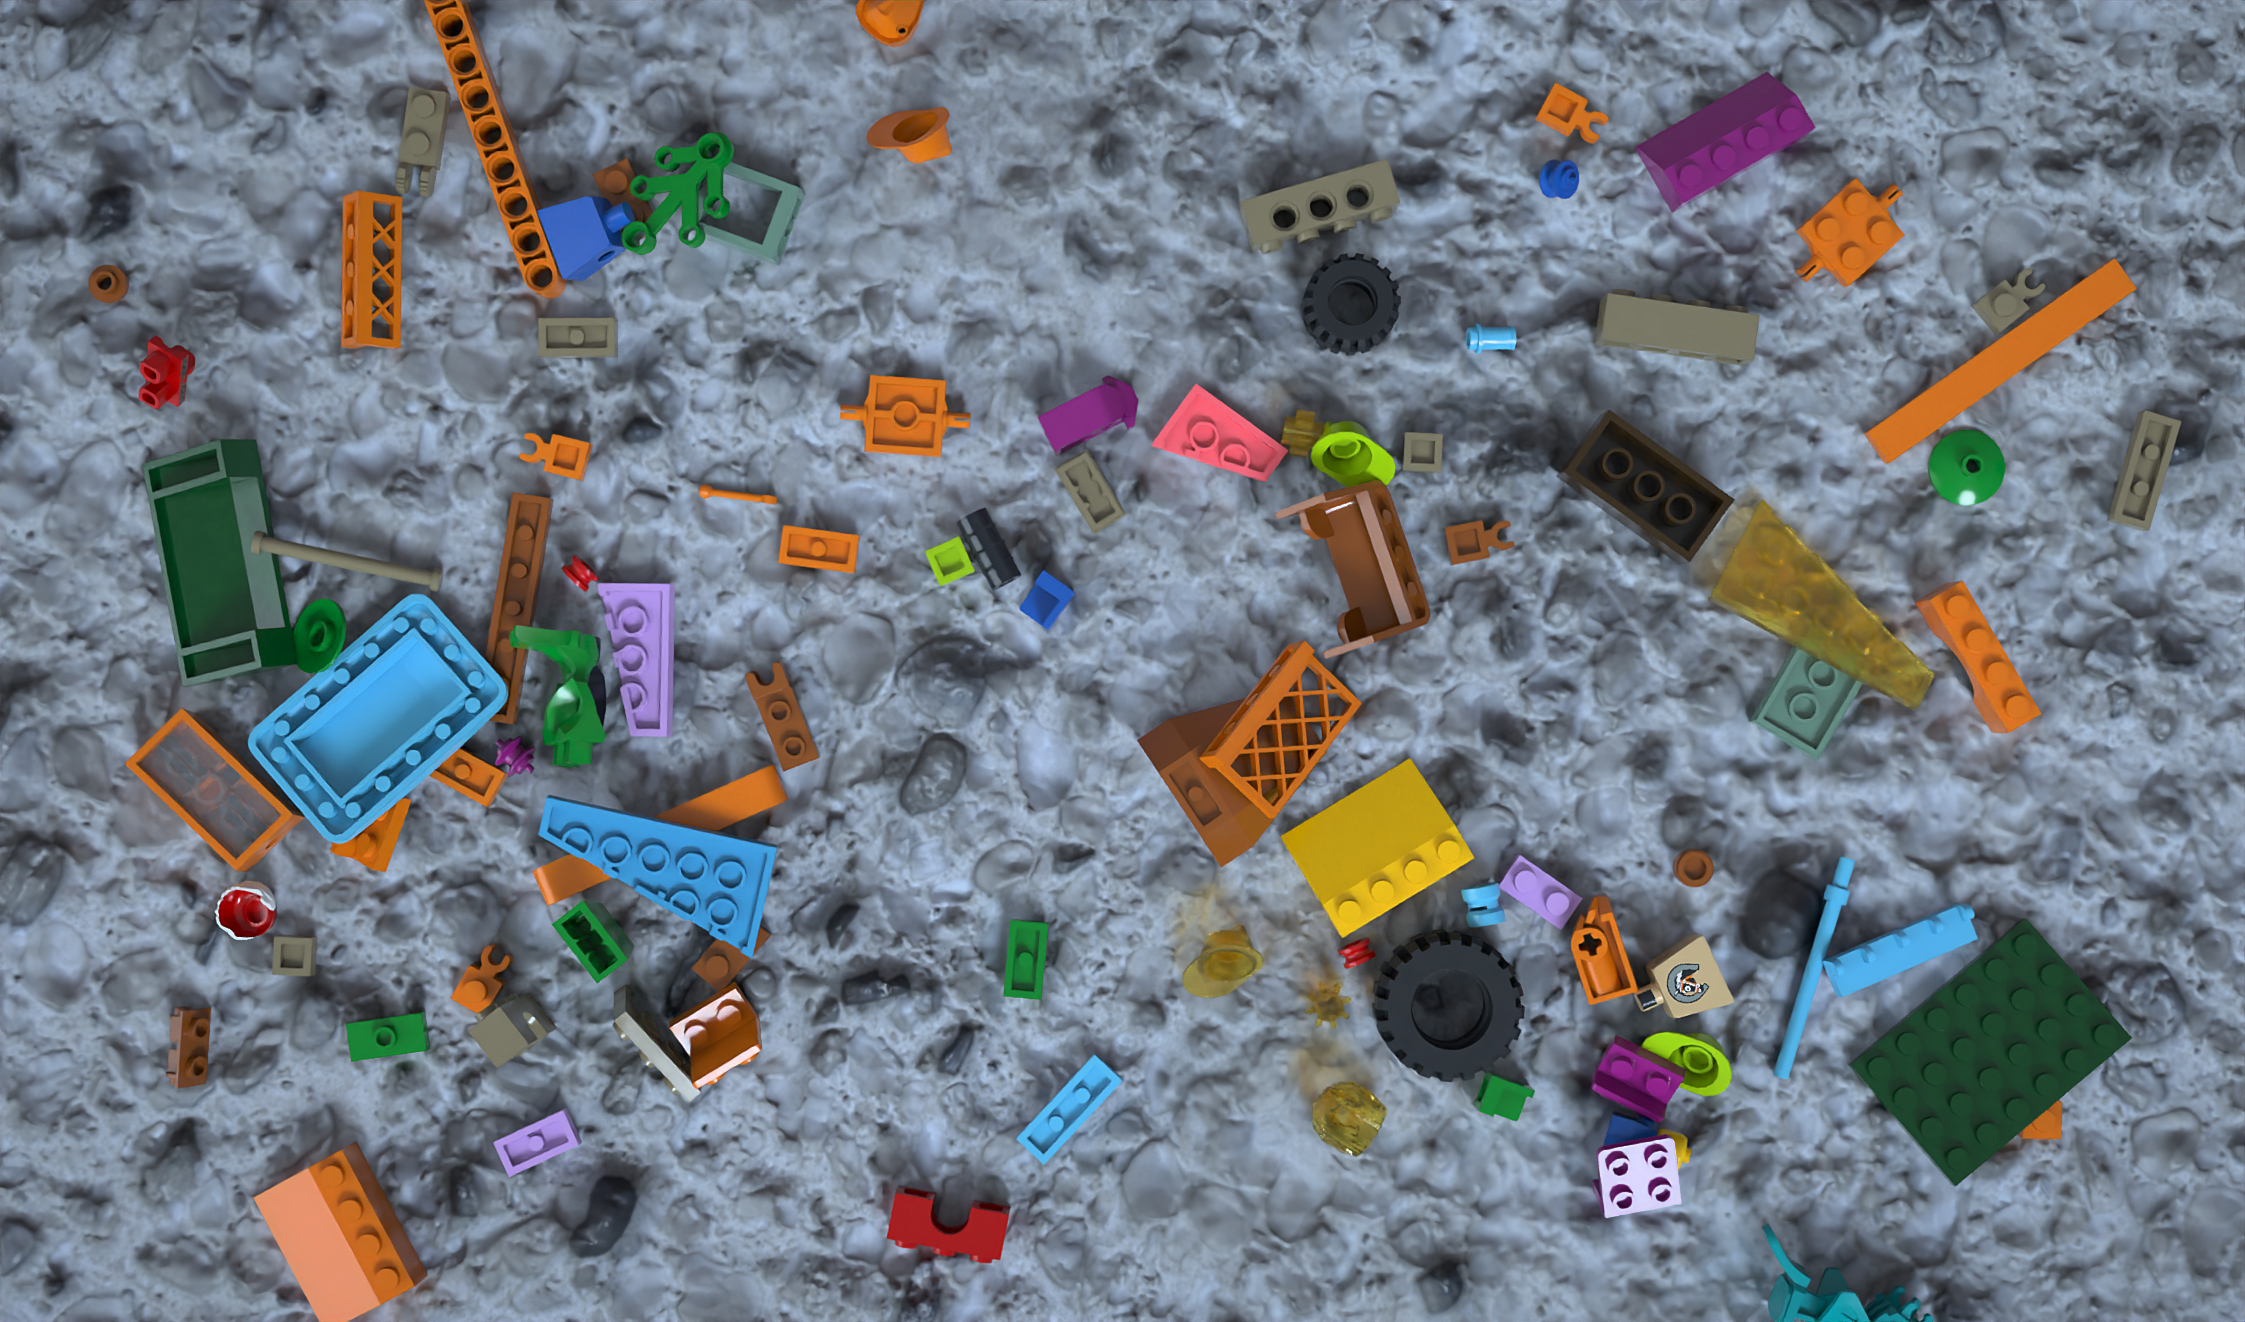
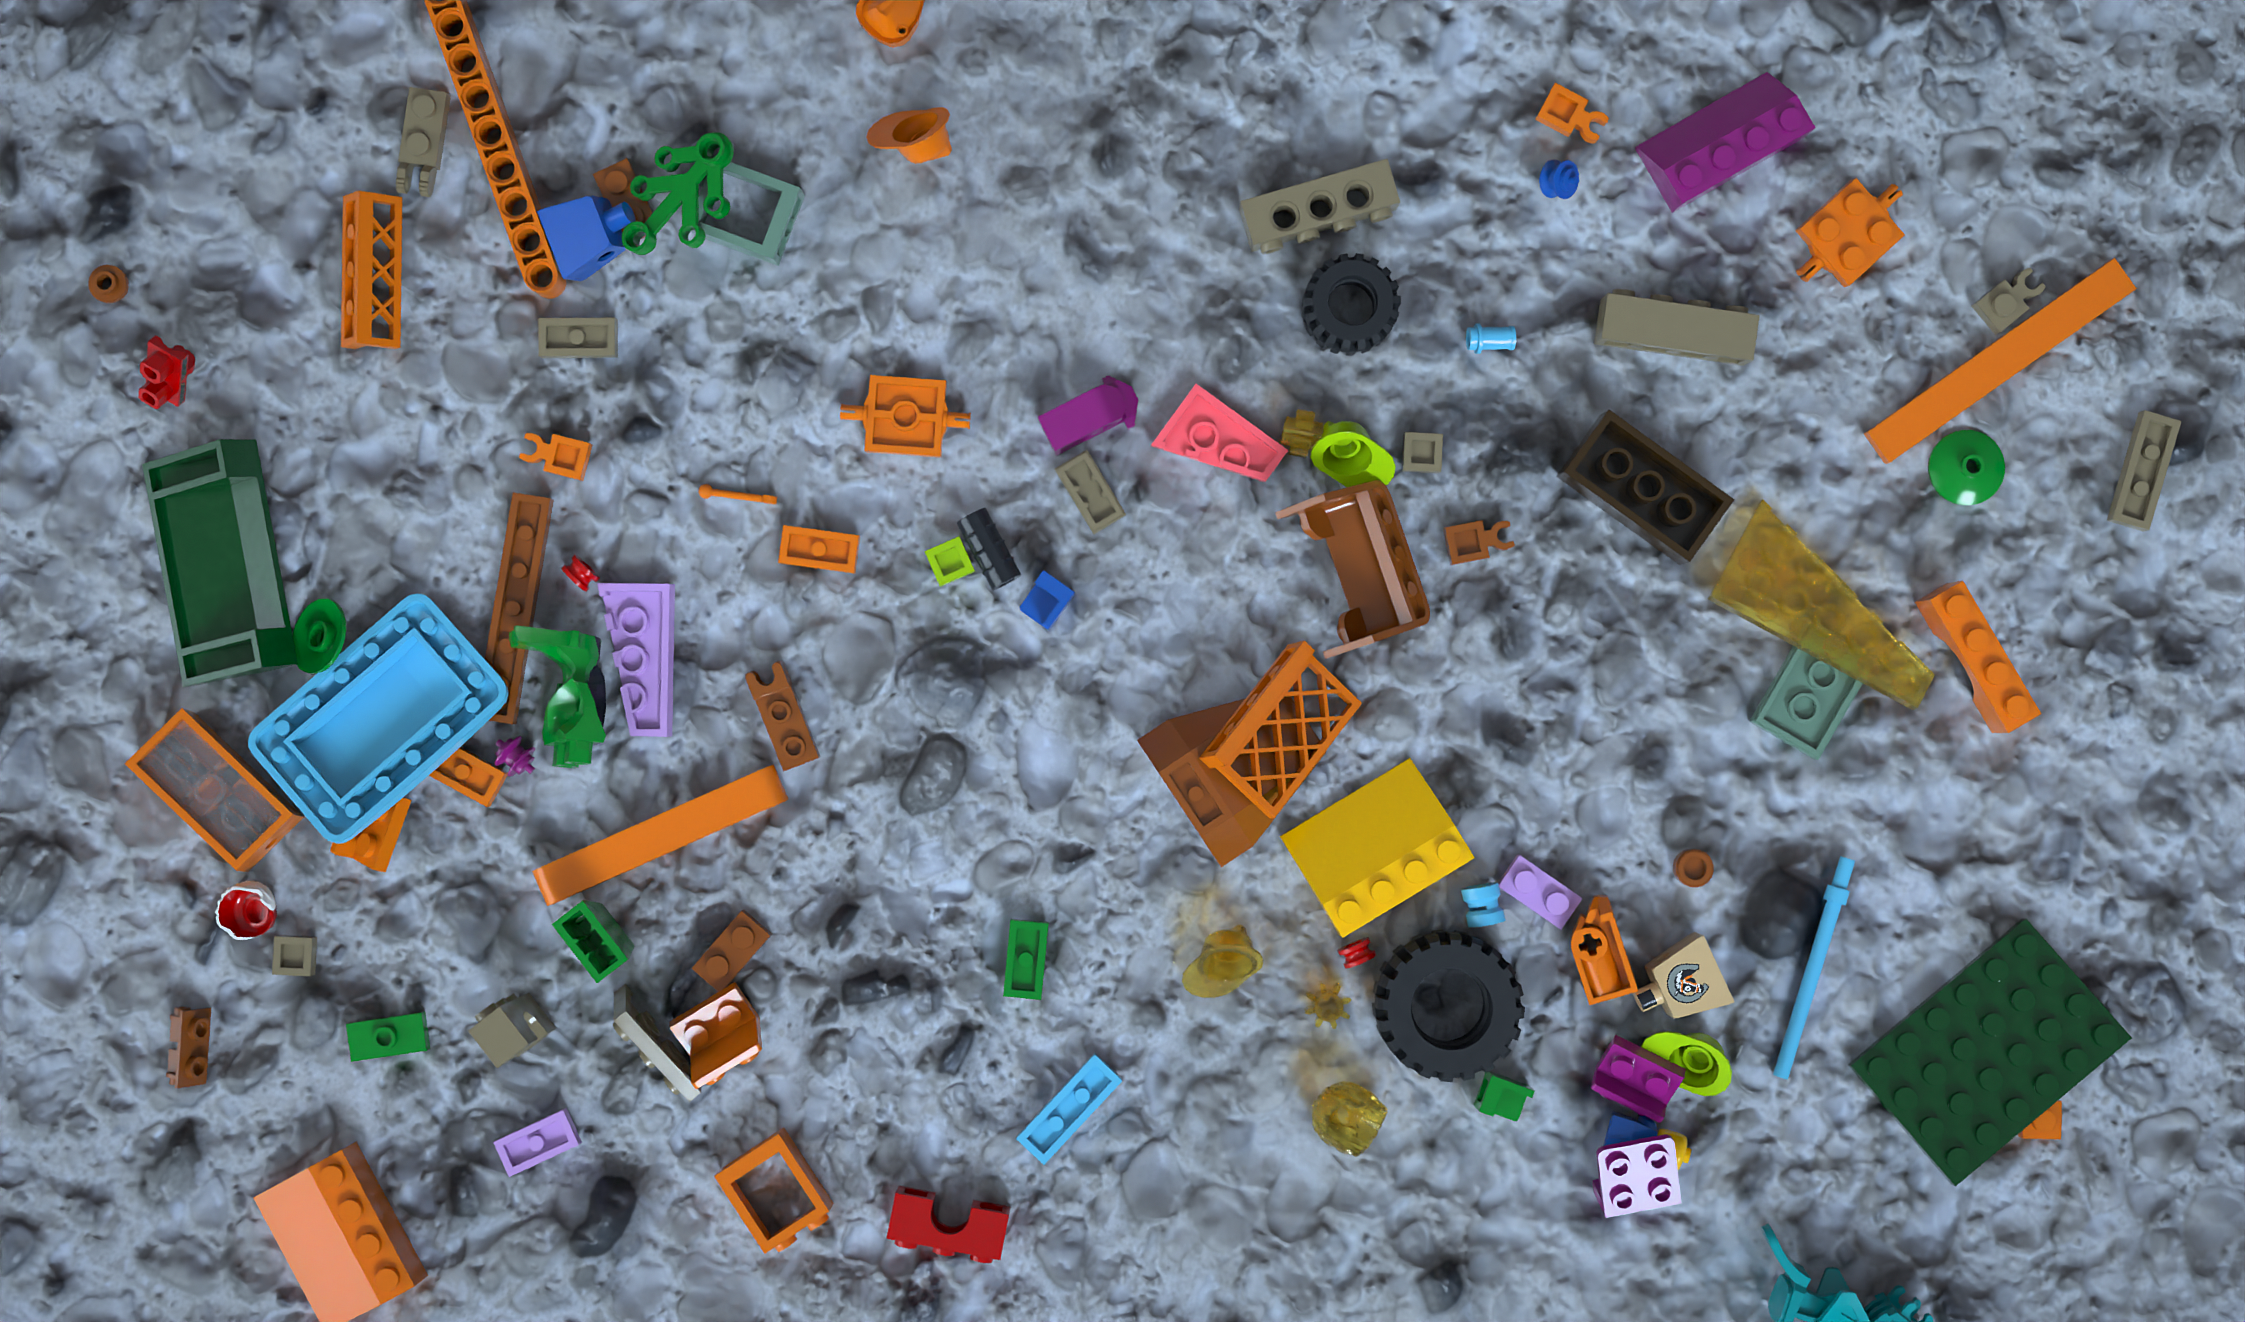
(348, 561): dark tan bar -> none
(480, 984): orange plate -> none
(684, 868): dark azure wing -> none
(781, 1143): none -> orange window
(1900, 949): medium azure hinge -> none

